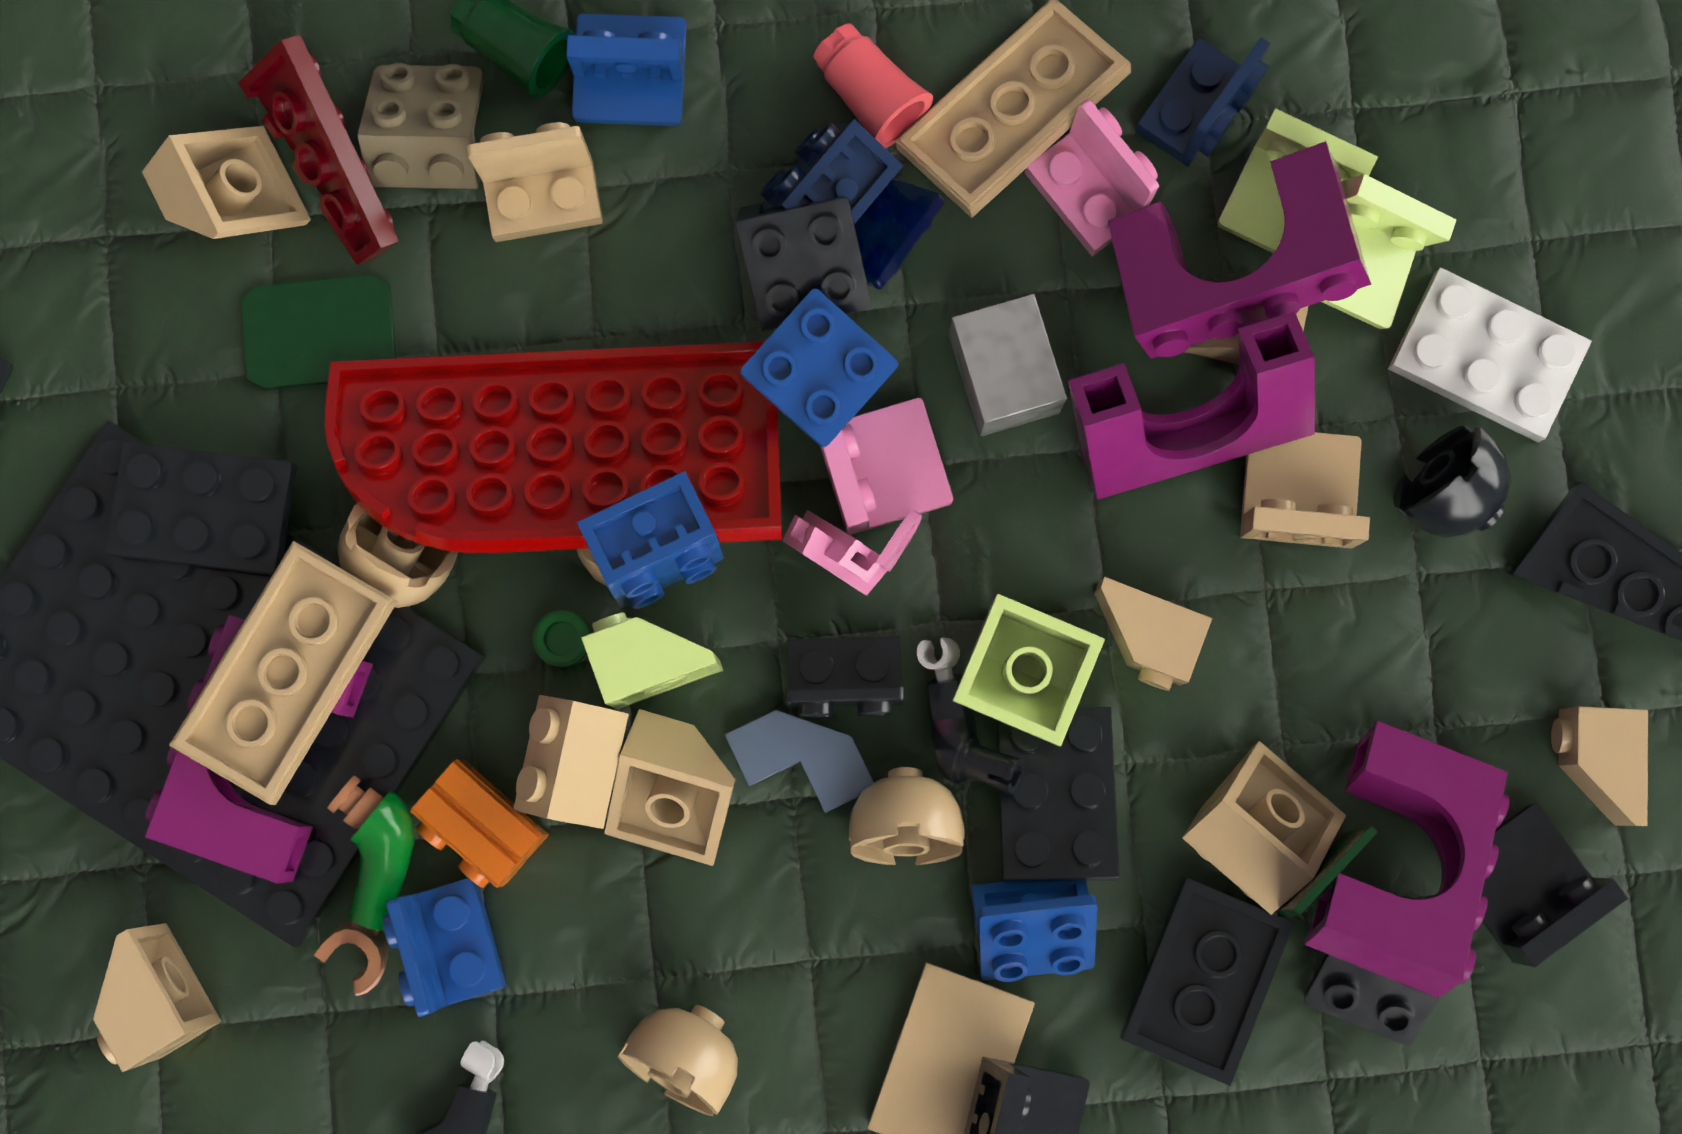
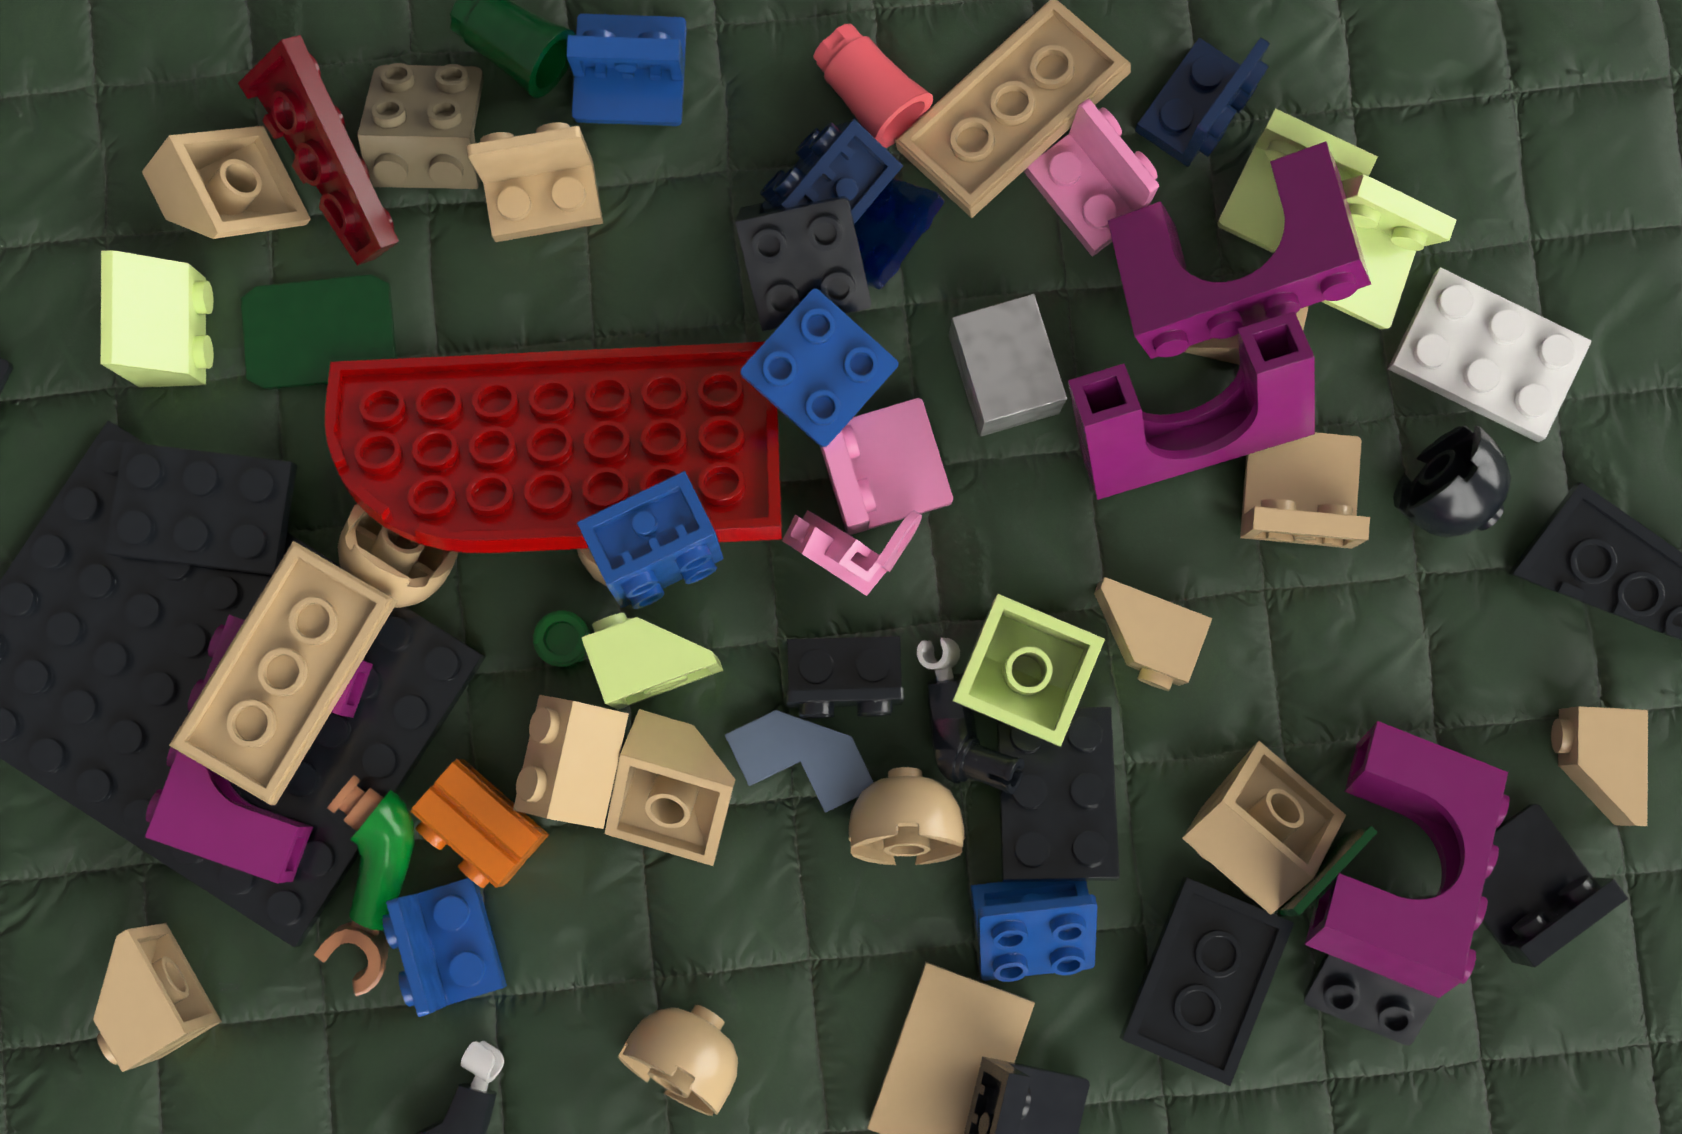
(154, 320): none -> yellowish green slope

